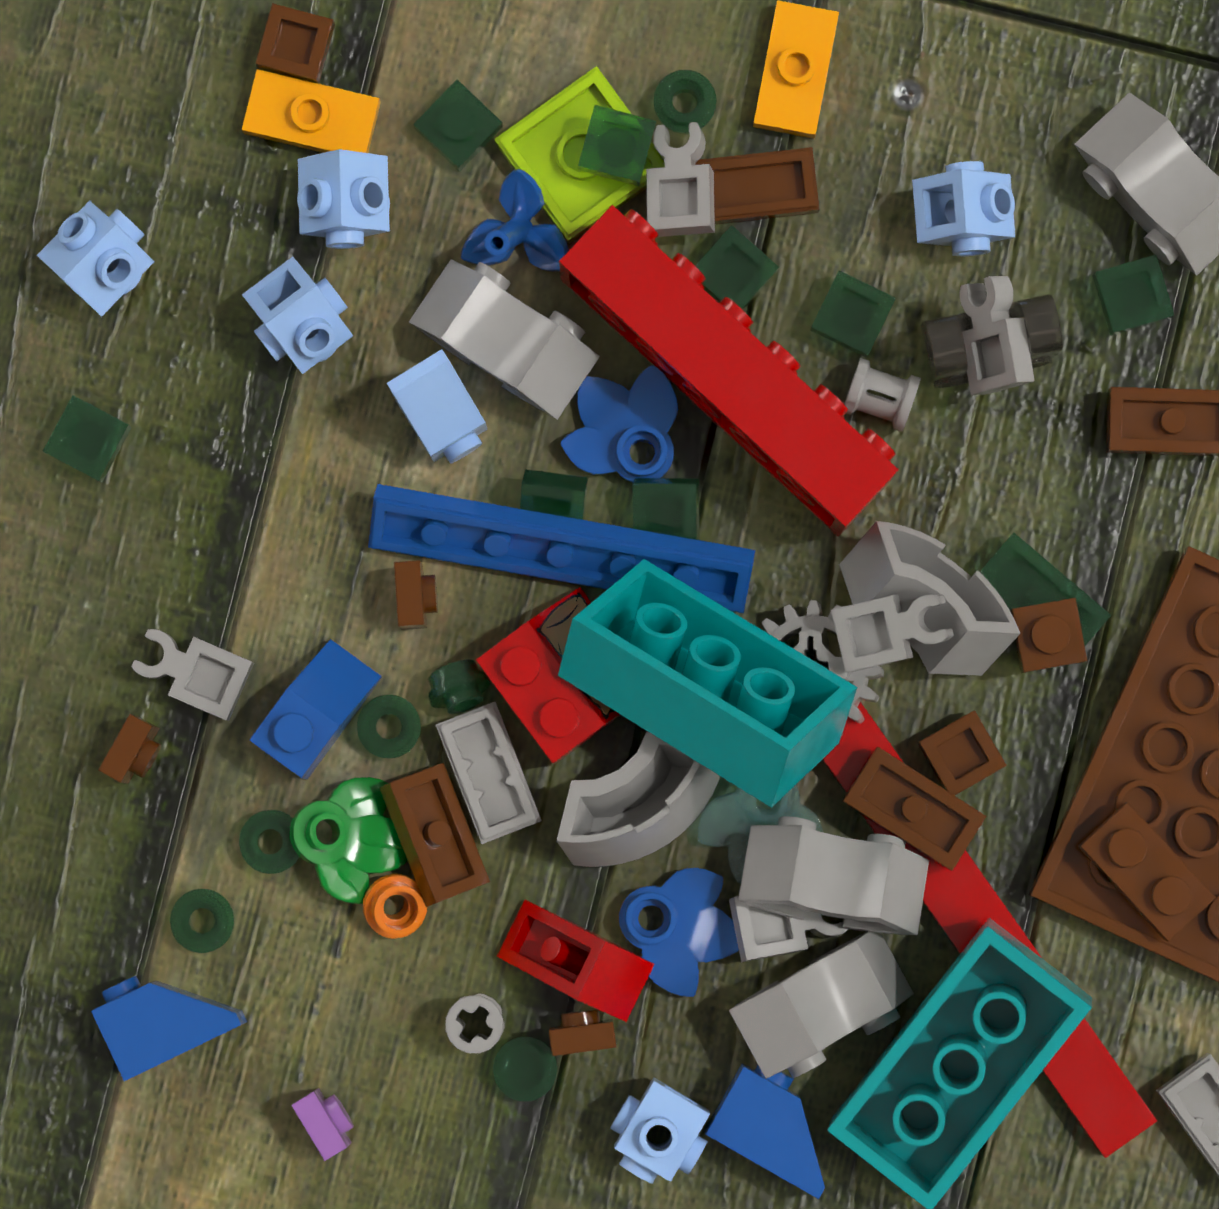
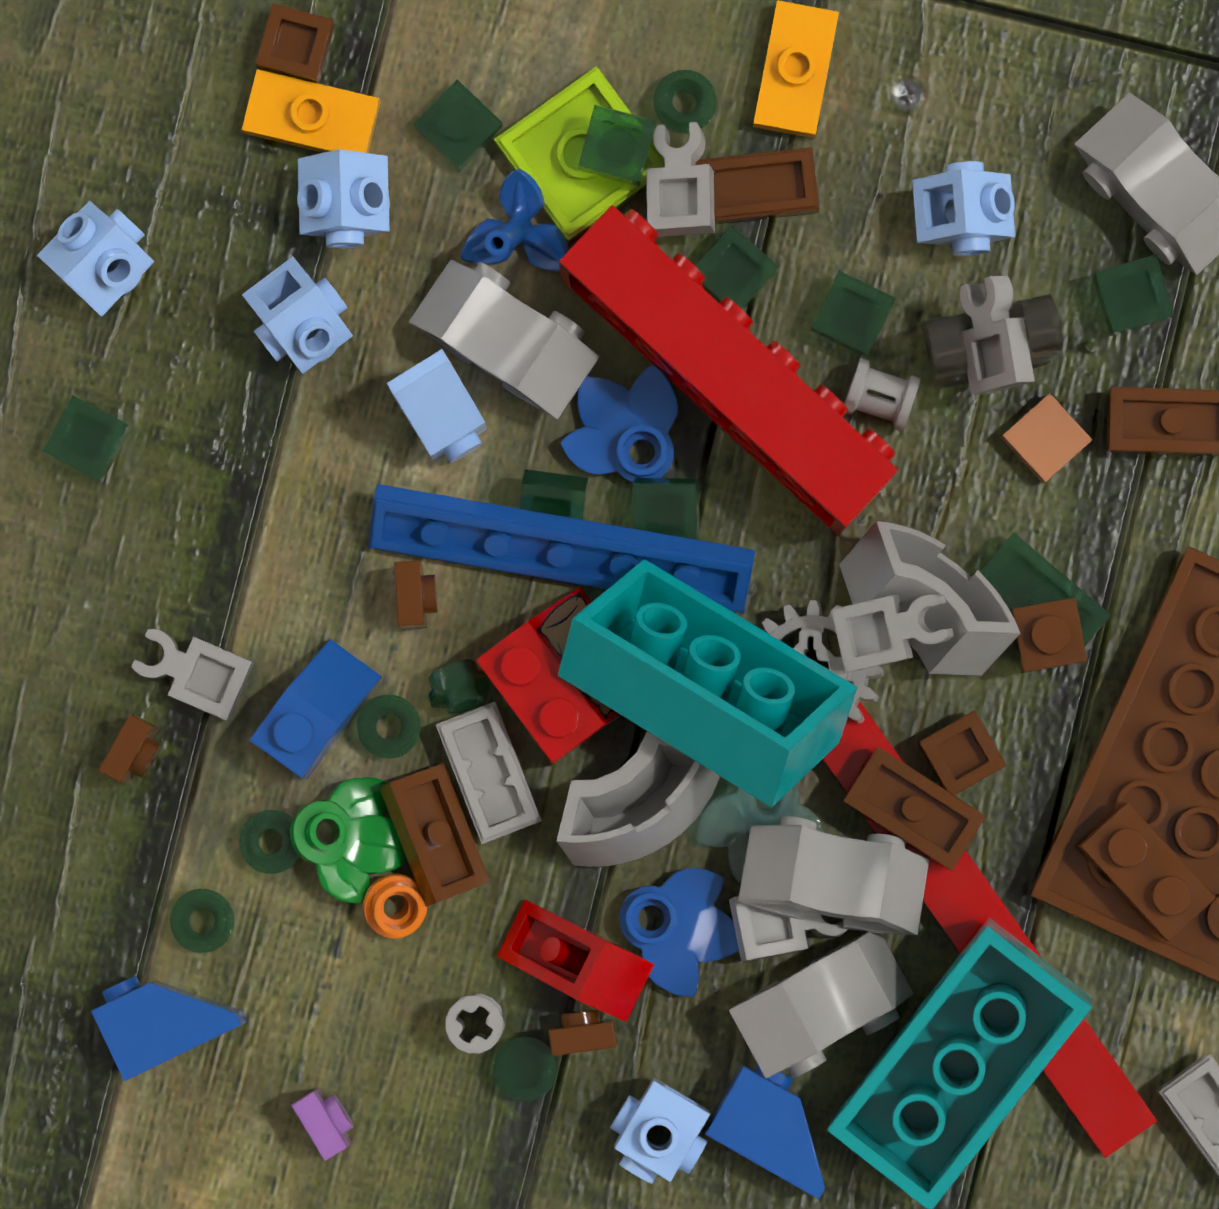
(1046, 438): none -> nougat tile

